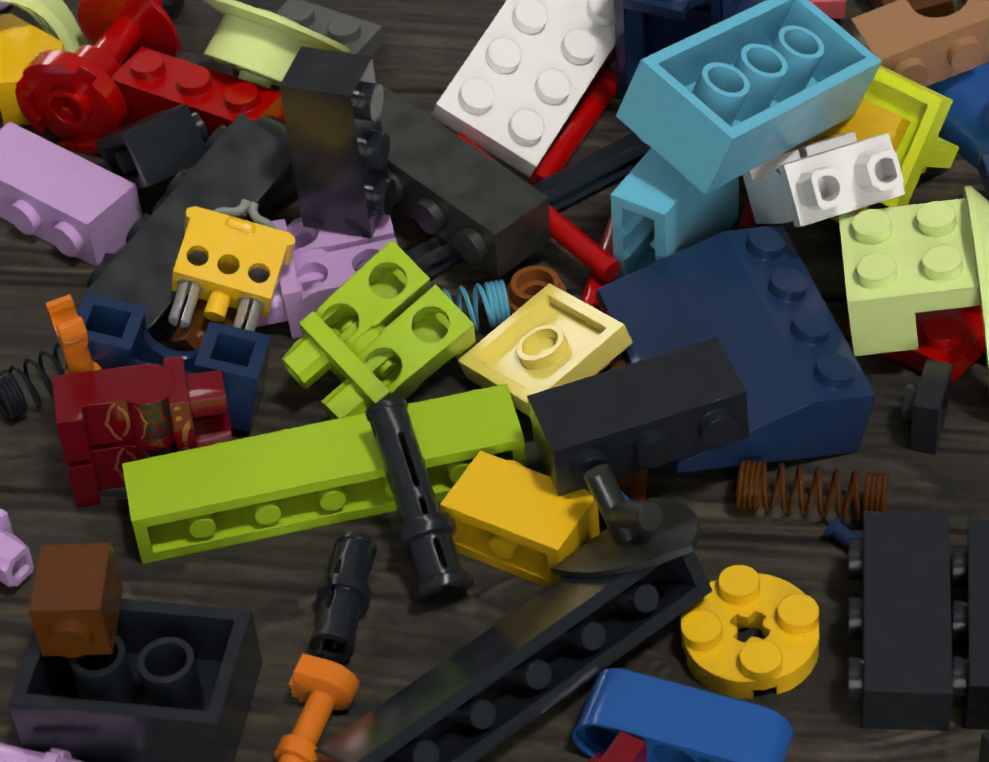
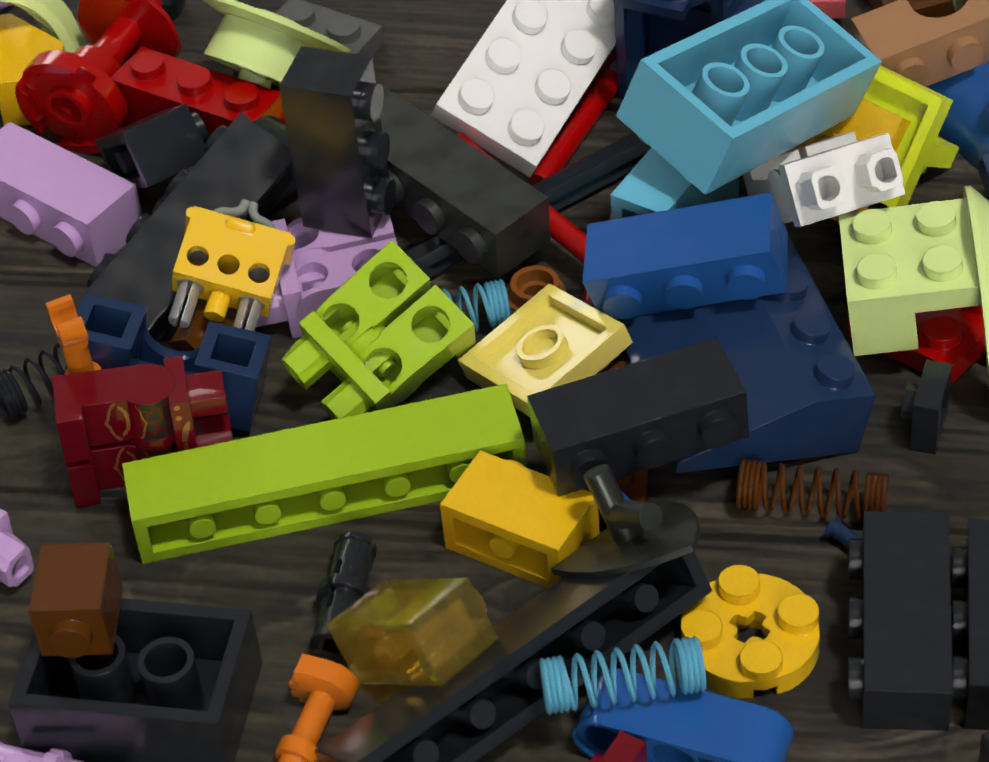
(413, 631): none -> clear yellow brick
(424, 529): black pin -> none
(685, 652): none -> medium azure piece
(686, 257): none -> blue brick

